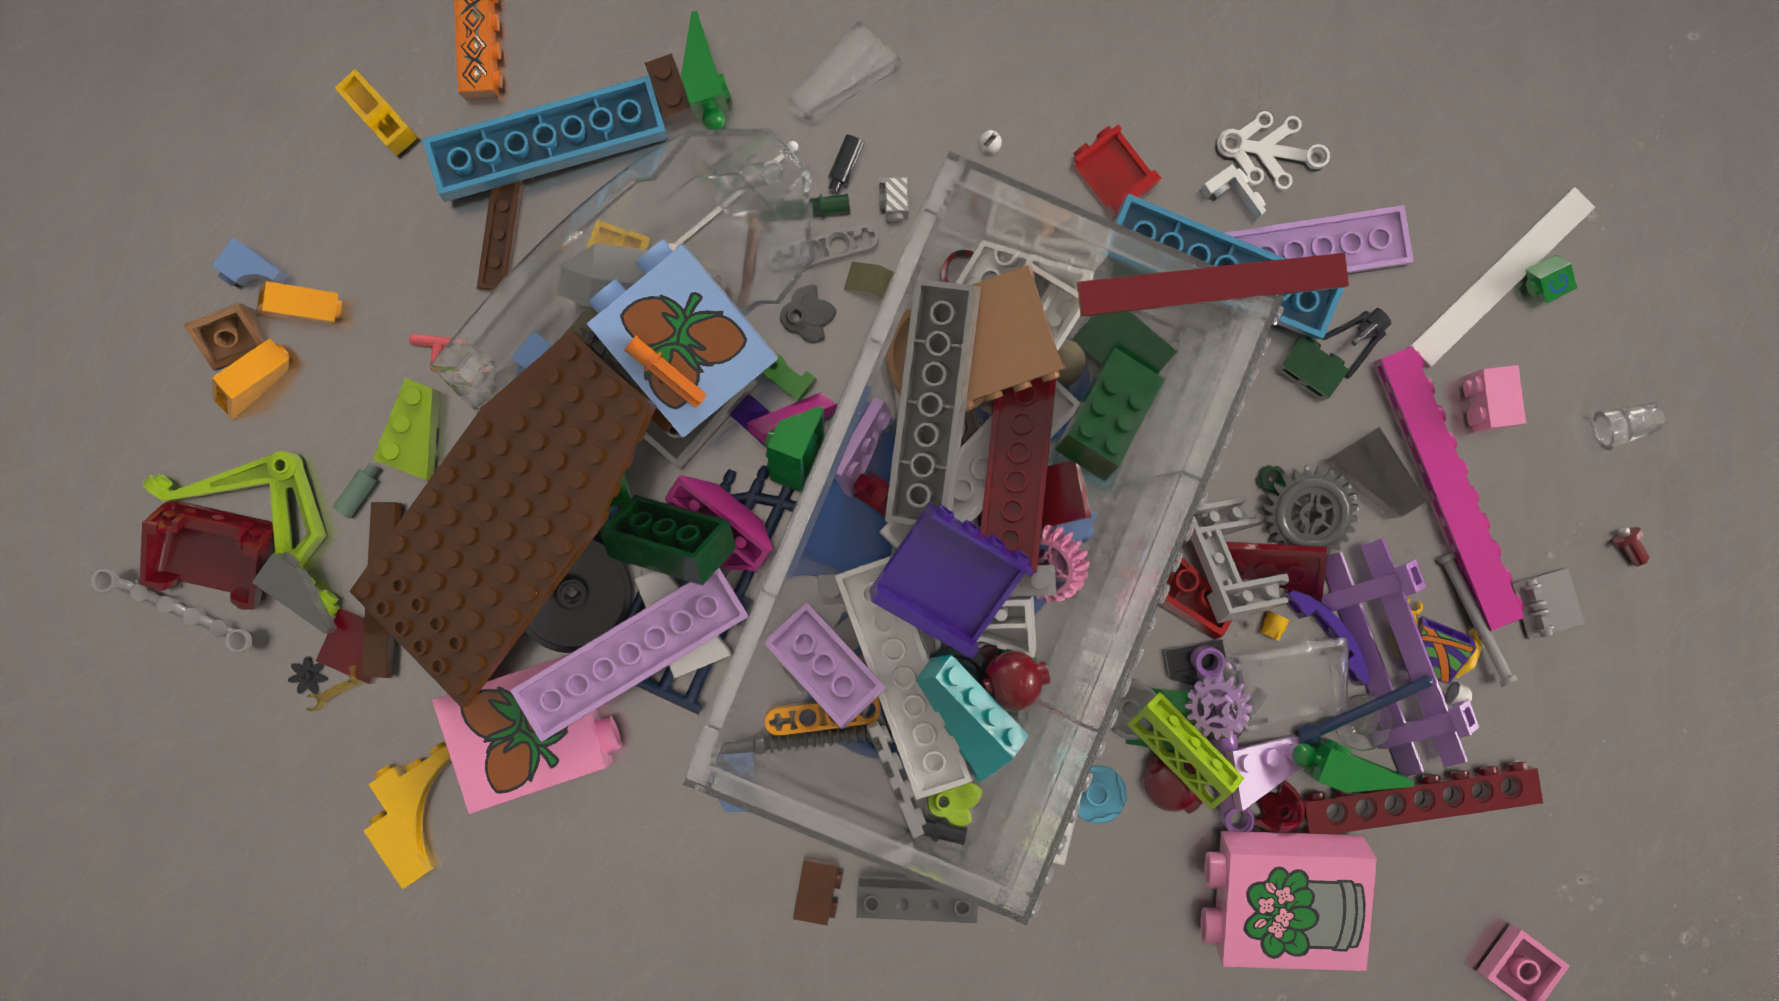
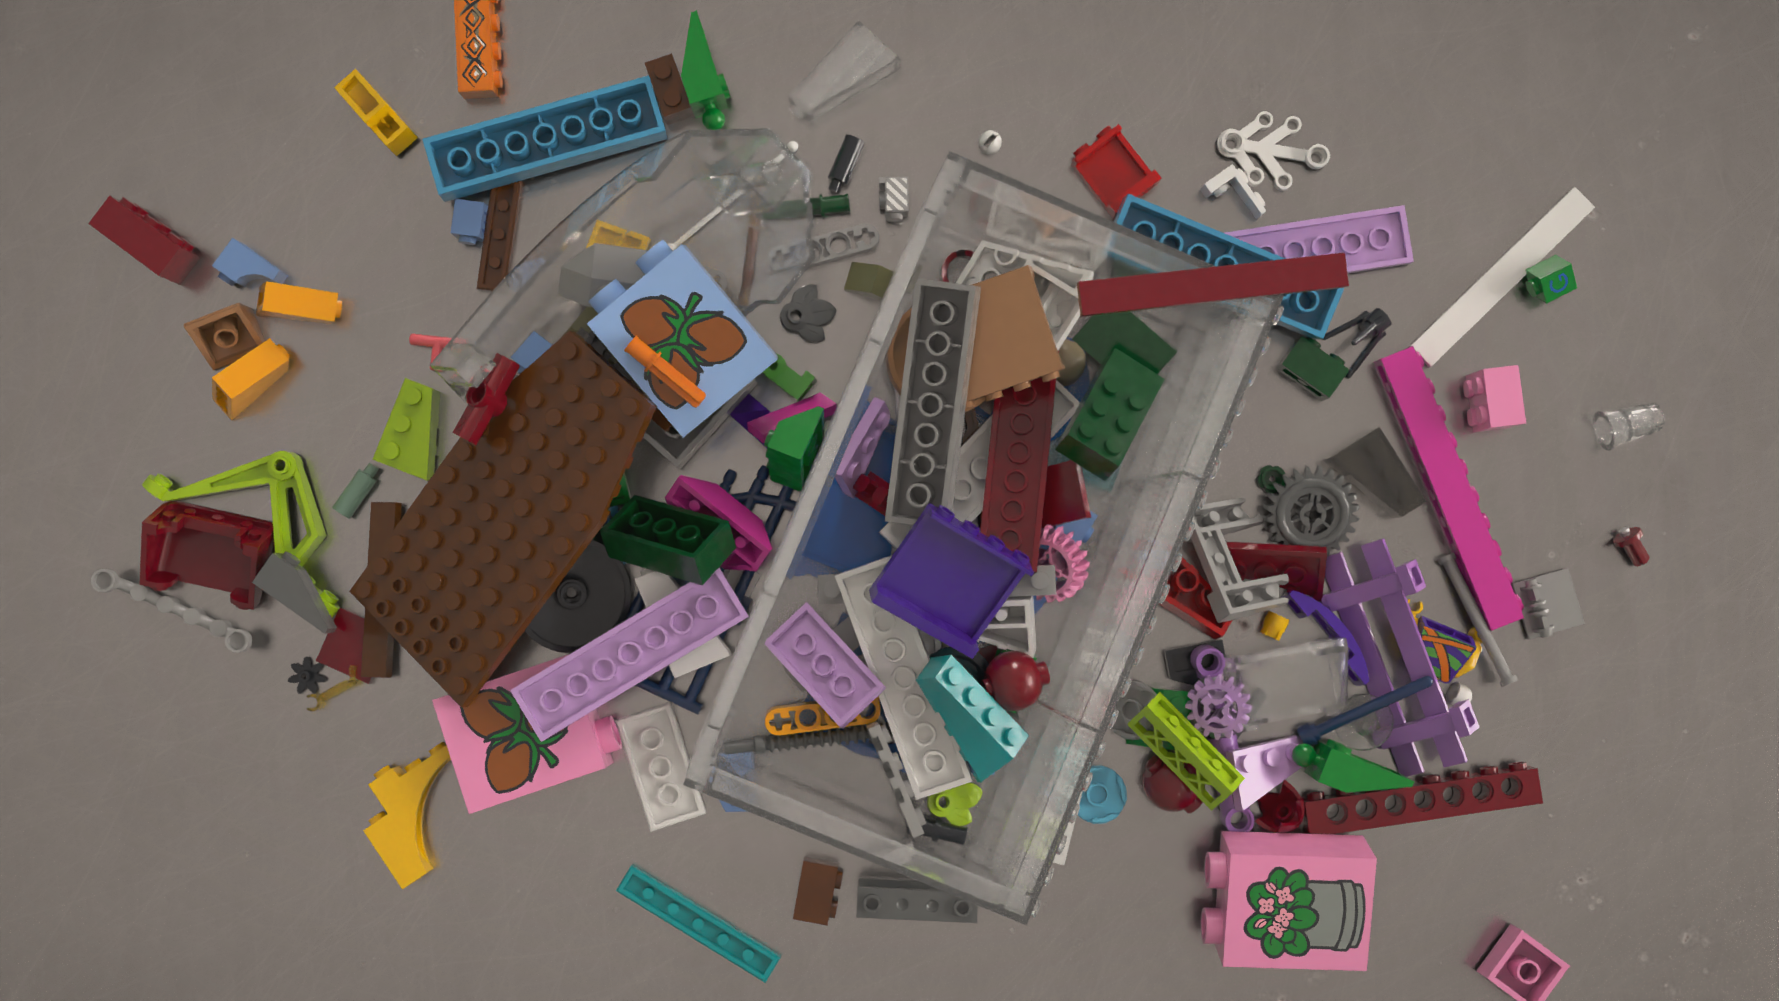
(145, 239): none -> dark red brick
(469, 221): none -> medium blue brick
(486, 400): none -> dark red piece
(659, 766): none -> white tile
(698, 923): none -> teal tile

